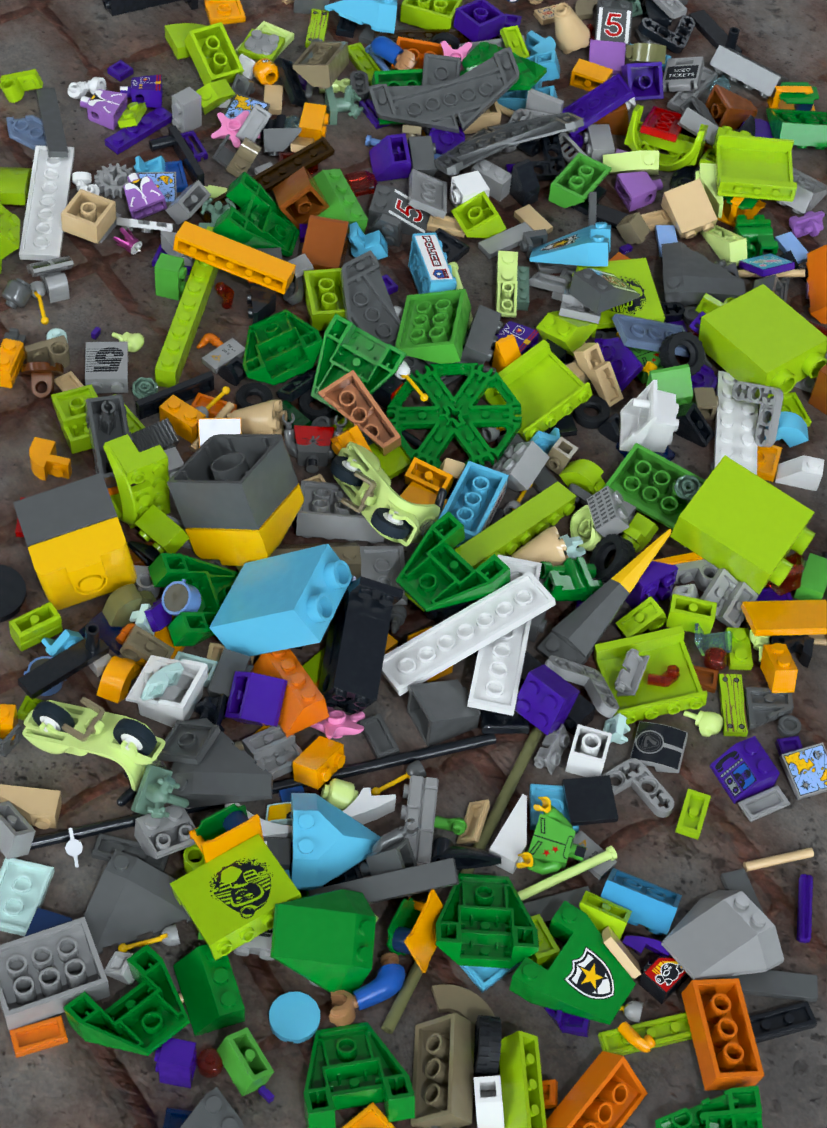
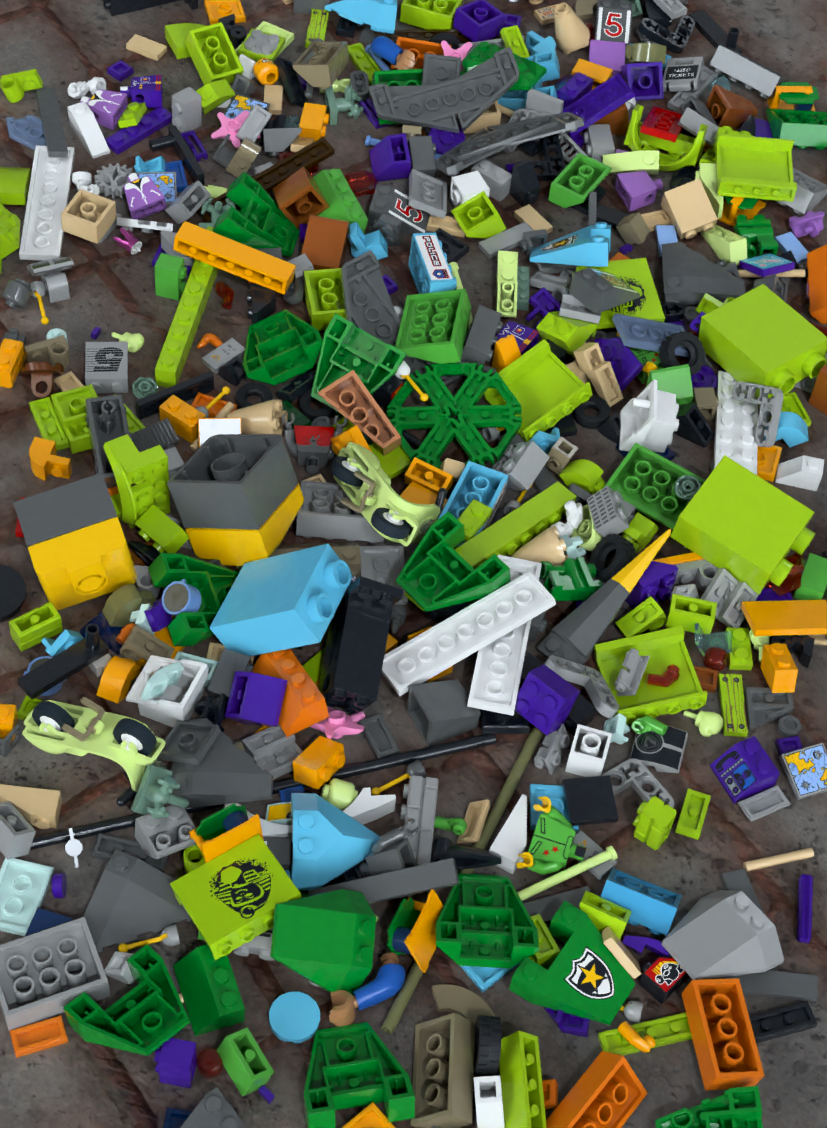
(48, 422): none -> lime tile
(59, 885): none -> dark purple tile
(87, 129): none -> white slope
(146, 47): none -> tan tile
(235, 32): none -> black leg
(474, 518): none -> lime plate
(543, 303): none -> dark purple hinge
(573, 87): none -> dark purple slope
(574, 515): none -> white arm
(648, 724): none -> bright green arm
(654, 822): none -> lime brick

